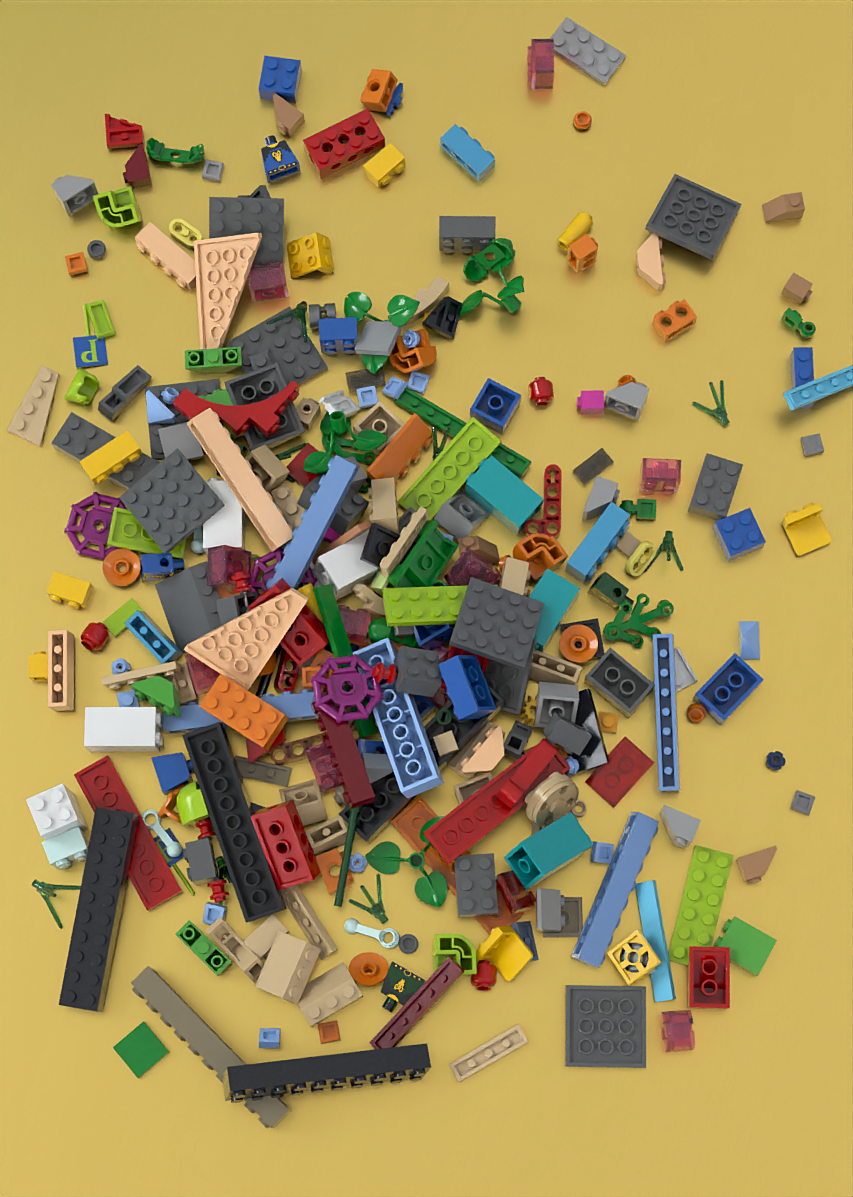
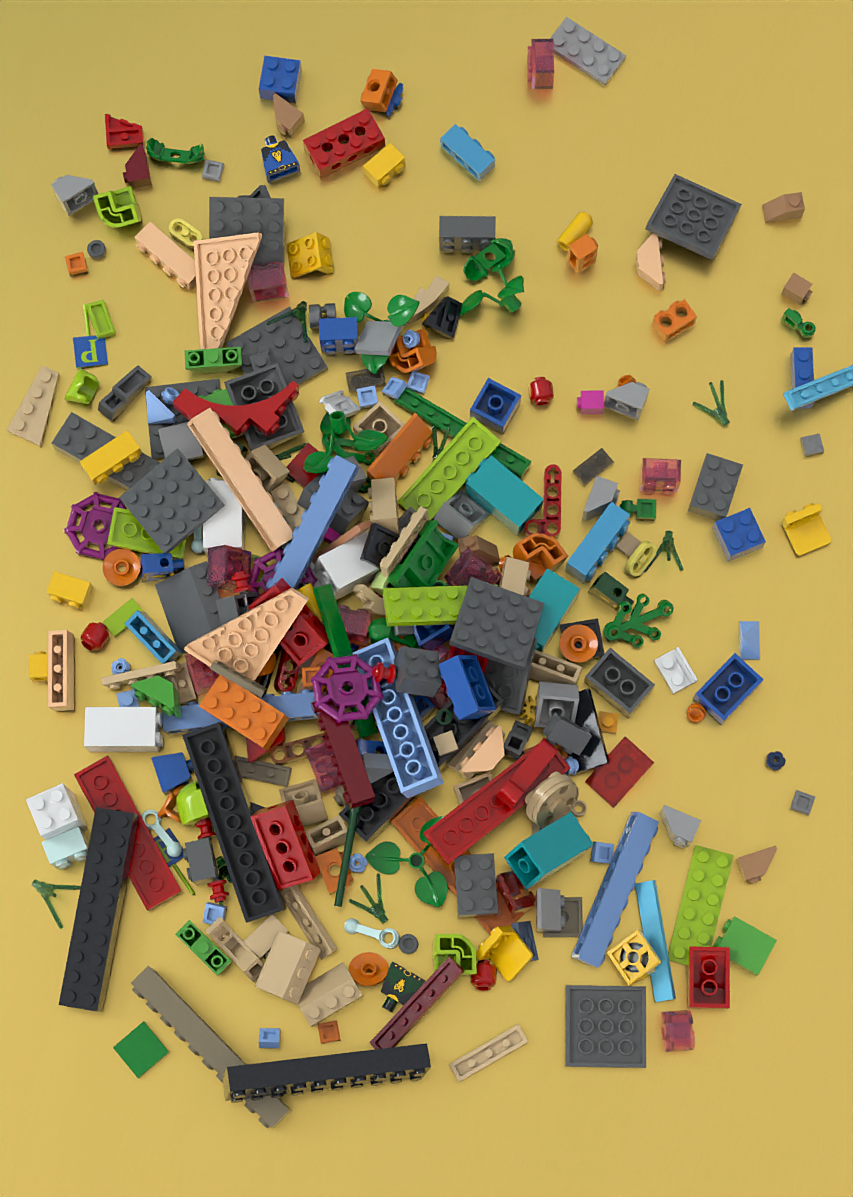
(238, 678): none -> dark tan tile
(308, 412): tan brick -> none
(582, 120): orange plate -> none
(666, 712): medium blue brick -> none

